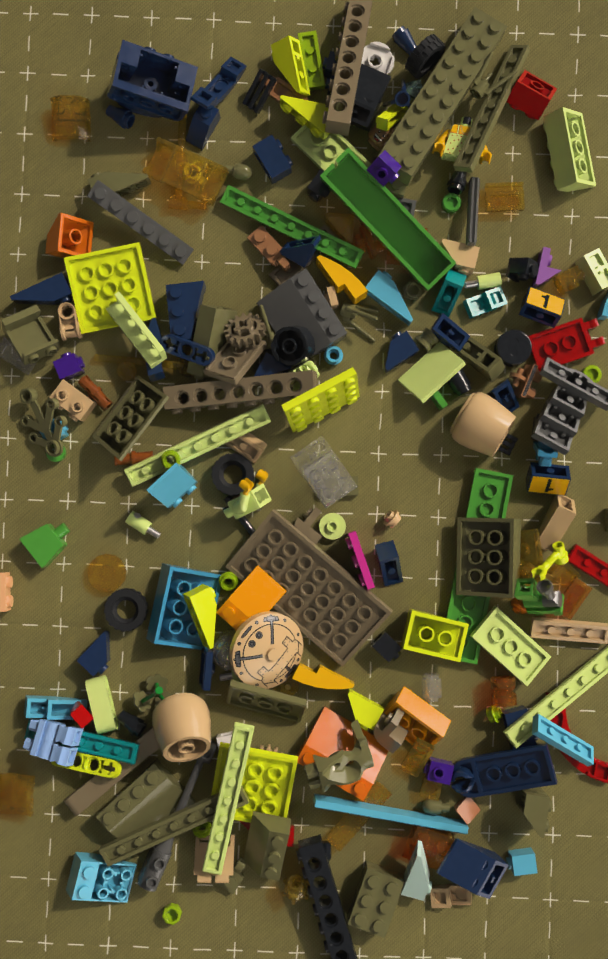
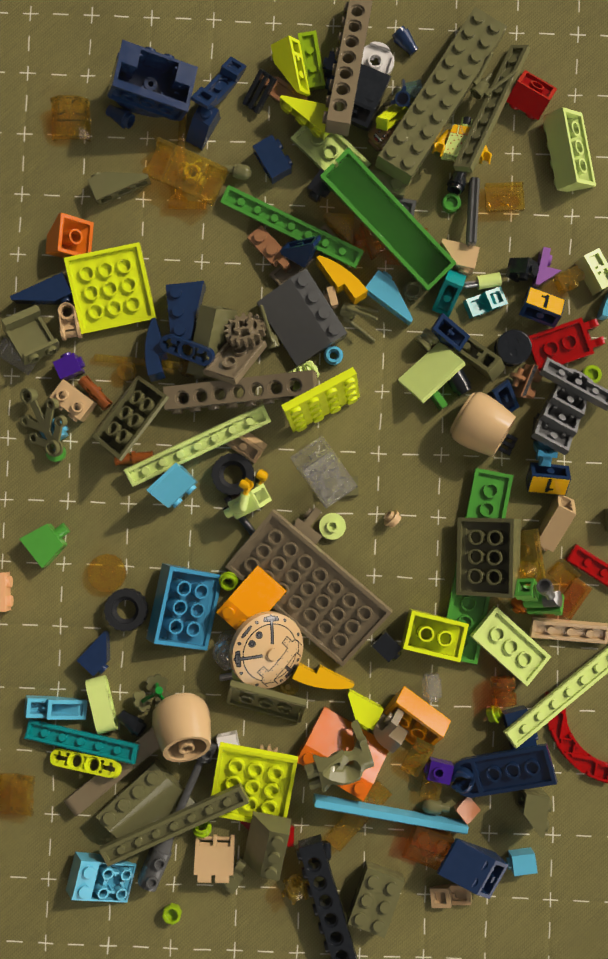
(47, 740): light blue hips -> none
(80, 714): red slope -> none
(136, 331): yellowish green fence -> none
(140, 222): dark grey plate -> none
(141, 524): yellowish green piece -> none
(165, 462): lime plate -> none
(203, 612): neon yellow slope -> none
(207, 669): dark blue plate -> none
(228, 798): yellowish green tile -> none
(270, 365): dark blue slope -> none
(303, 345): black brick -> none
(359, 560): dark pink plate -> none
(384, 168): dark purple brick -> none
(389, 563): dark blue slope -> none
(399, 350): dark blue slope -> none
(417, 875): light aqua slope -> none
(425, 56): black tyre -> none
(558, 557): neon yellow brick -> none
(563, 740): medium azure plate -> none

